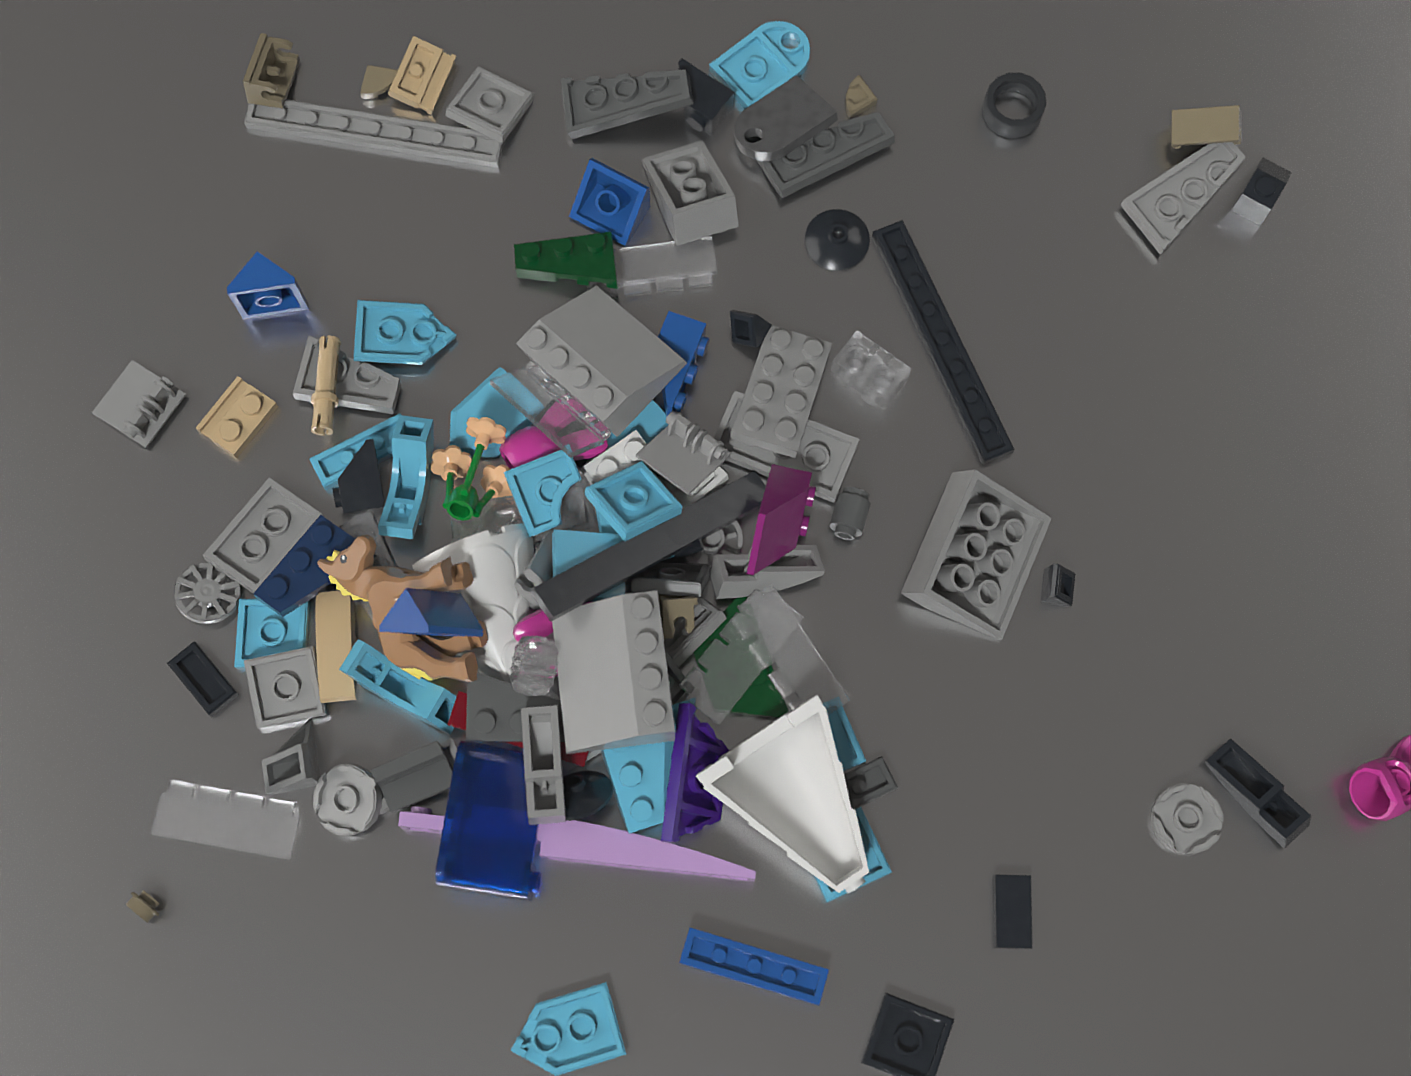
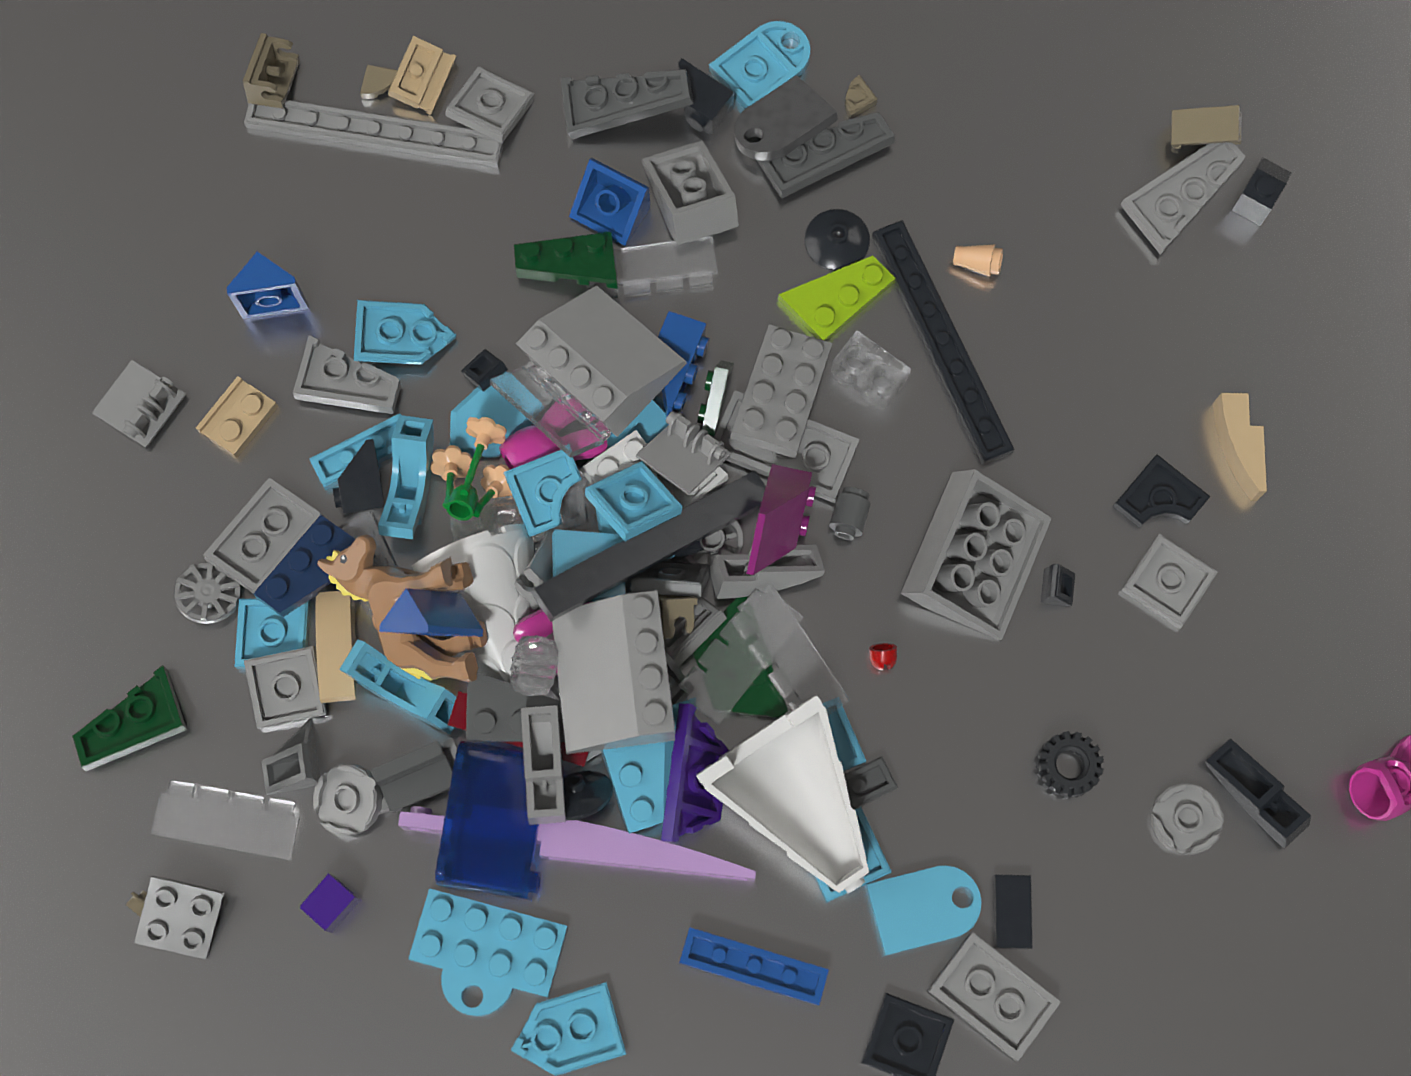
(136, 722): none -> dark green wing
(179, 917): none -> light grey hinge
(203, 679): black tile -> none
(325, 395): tan pin -> none
(329, 903): none -> dark purple panel
(483, 368): none -> black tile
(486, 949): none -> medium azure plate
(716, 383): none -> wing
(748, 328): black slope -> none
(838, 297): none -> lime wing
(883, 654): none -> red hinge
(920, 908): none -> medium azure tile
(979, 258): none -> light nougat cone
(994, 996): none -> light grey plate
(1022, 84): black tyre -> none
(1090, 760): none -> black tyre
(1161, 492): none -> black tile
(1169, 581): none -> light grey tile
(1241, 443): none -> tan slope

